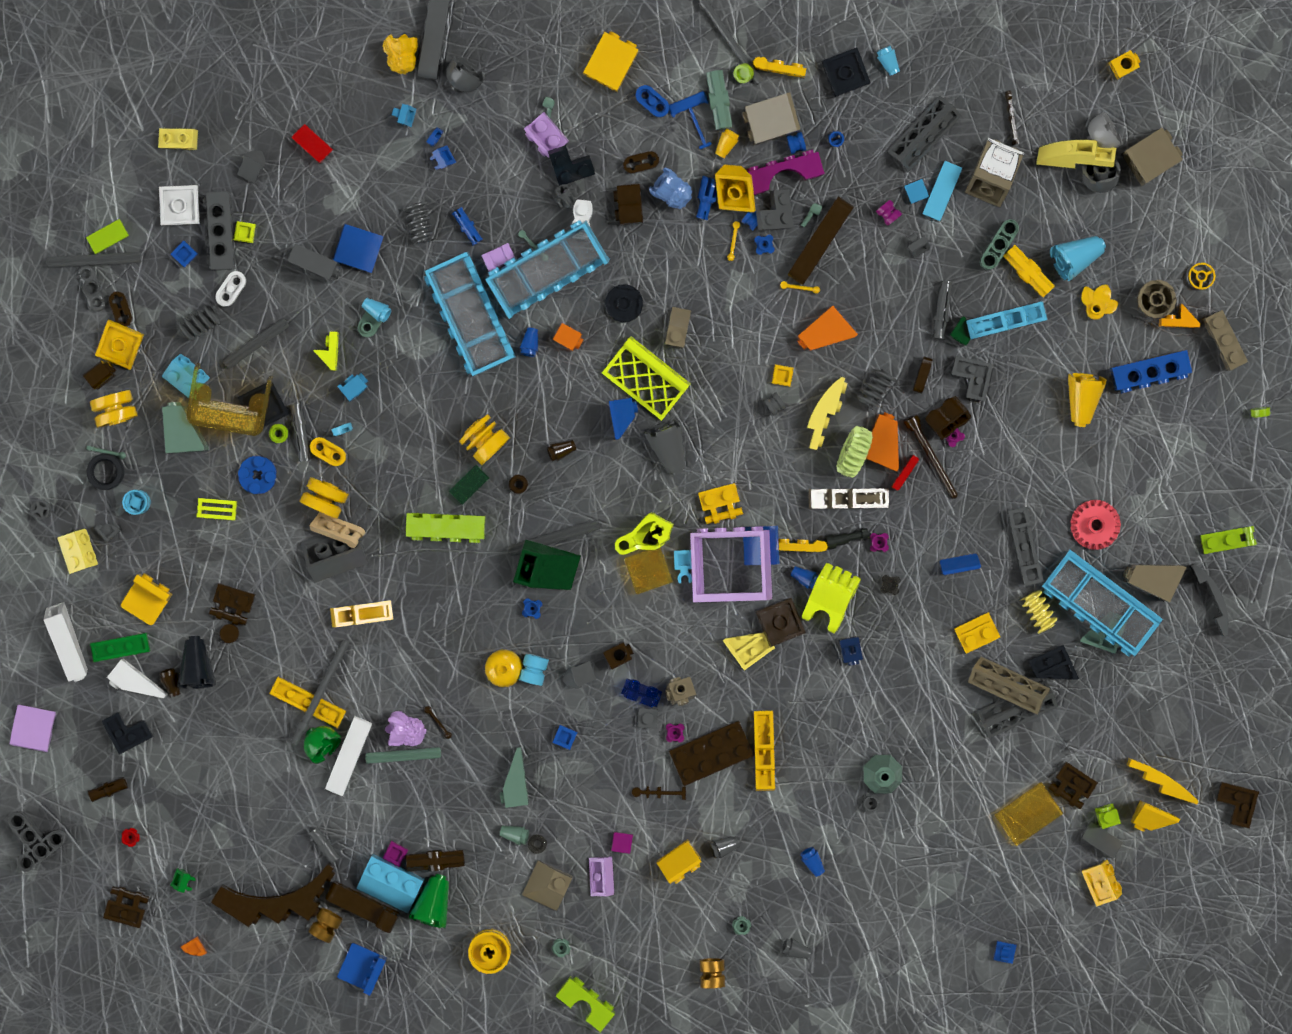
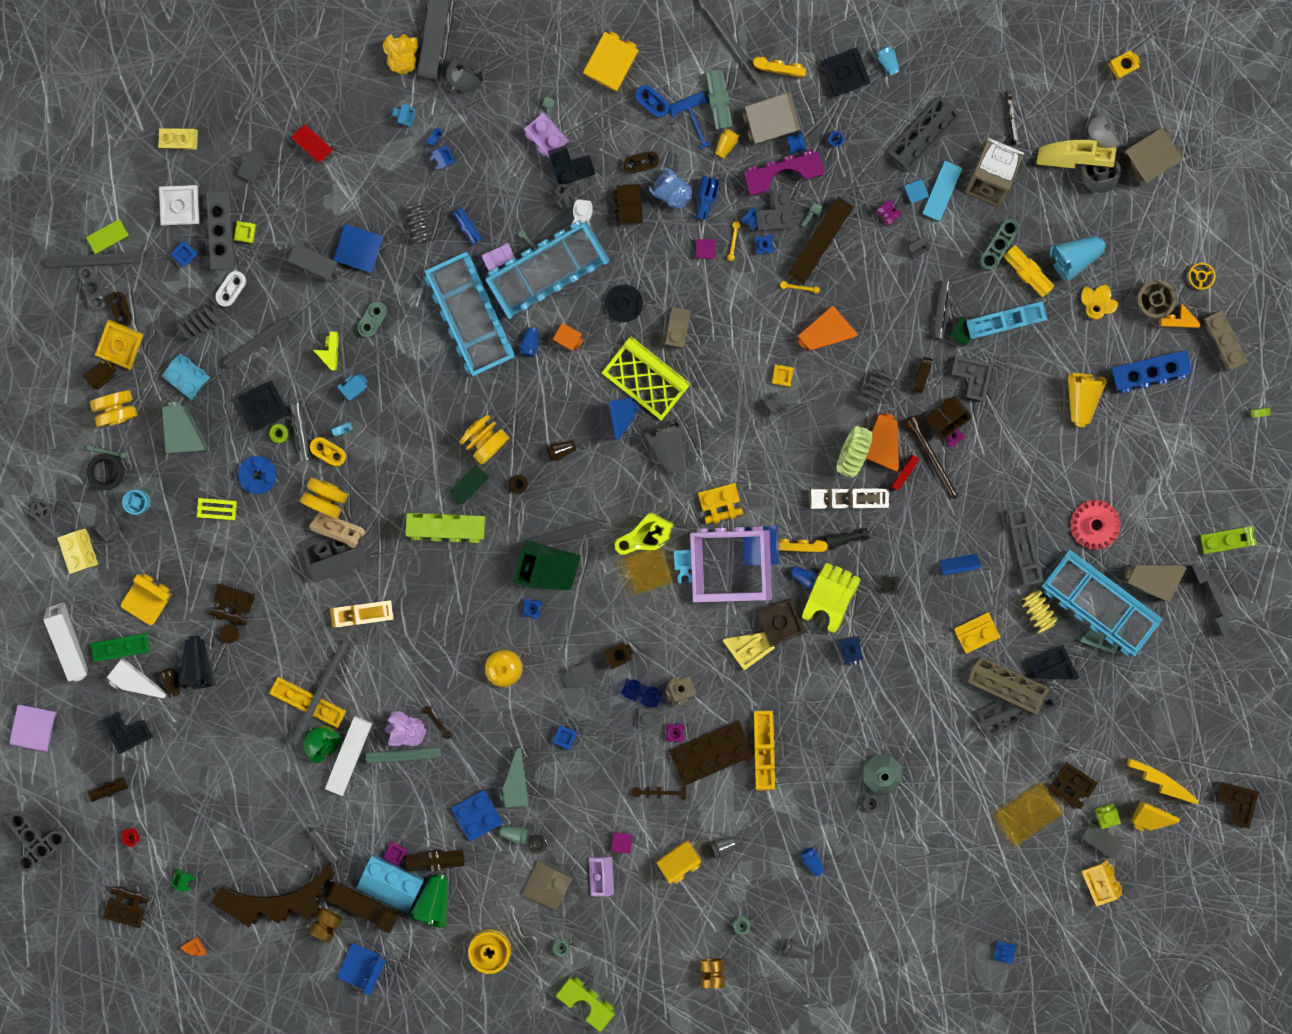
(226, 416): clear yellow windscreen -> none
(377, 309): medium azure cone -> none
(477, 815): none -> blue plate
(533, 669): medium azure wheel -> none
(705, 248): none -> magenta tile
(735, 189): yellow slope -> none
(743, 73): lime tile -> none
(828, 404): light yellow slope -> none
(875, 538): magenta plate -> none

